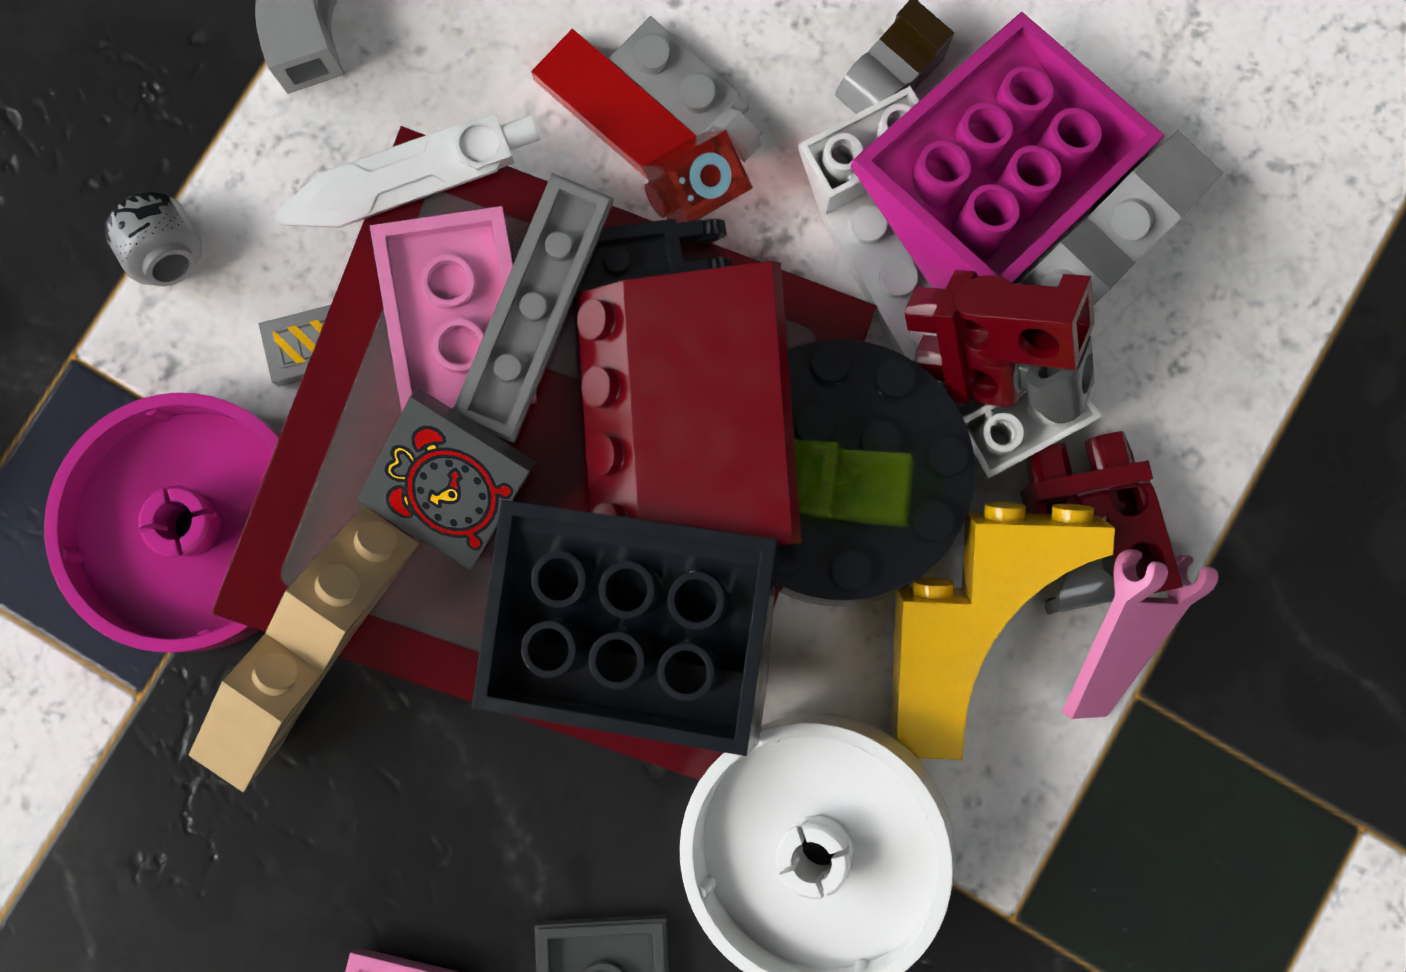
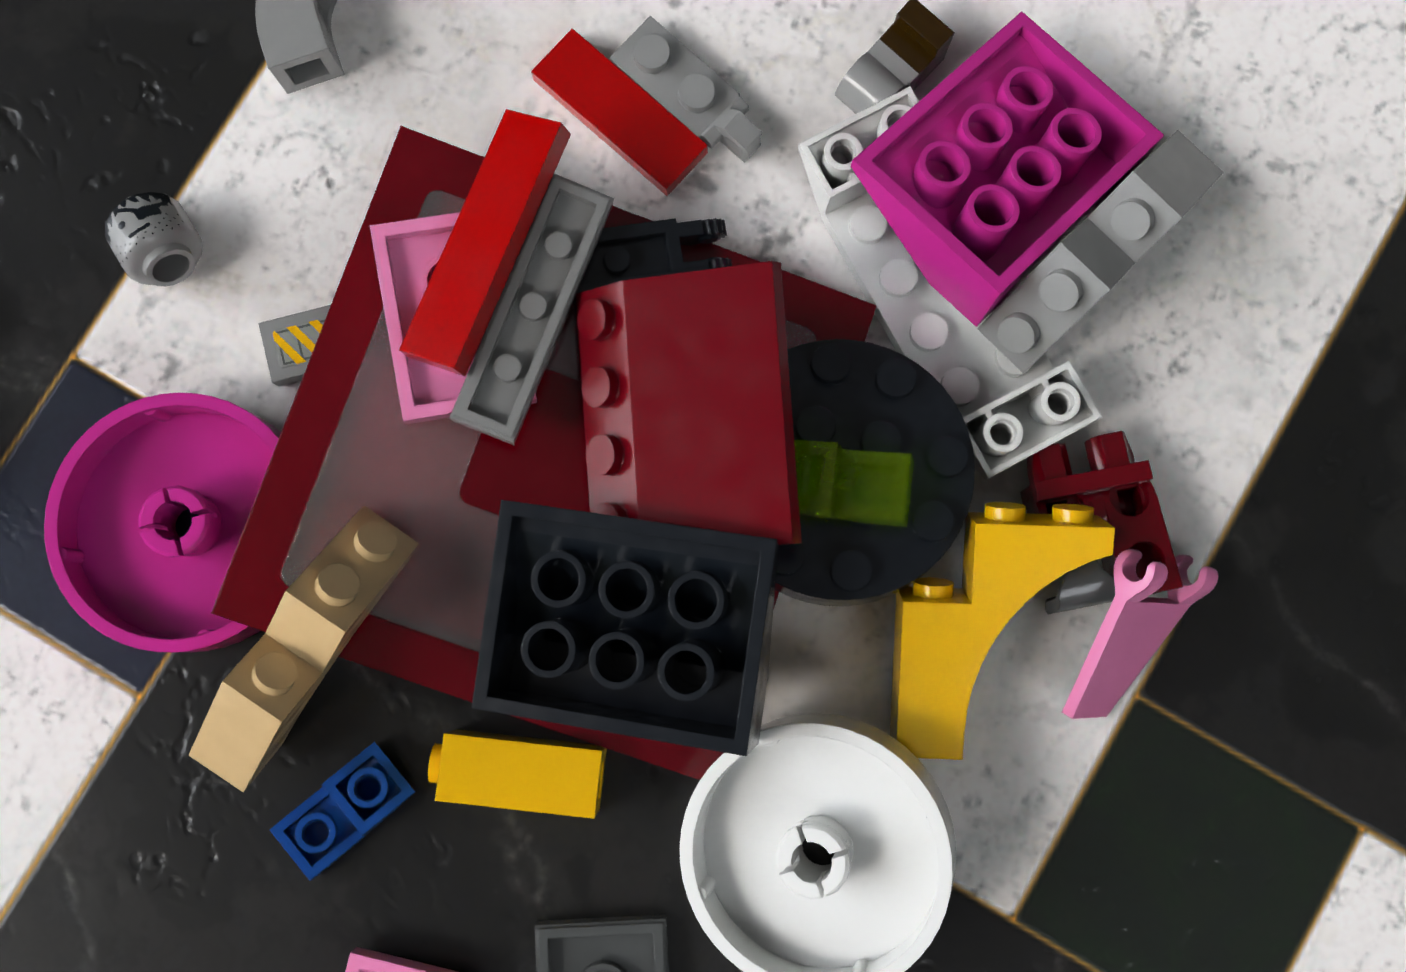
(342, 811): none -> blue slope
(407, 172): white piece -> none
(444, 479): dark grey tile -> none
(485, 242): none -> red tile
(518, 773): none -> yellow brick
(696, 177): clear red brick -> none
(1005, 337): dark red hips -> none

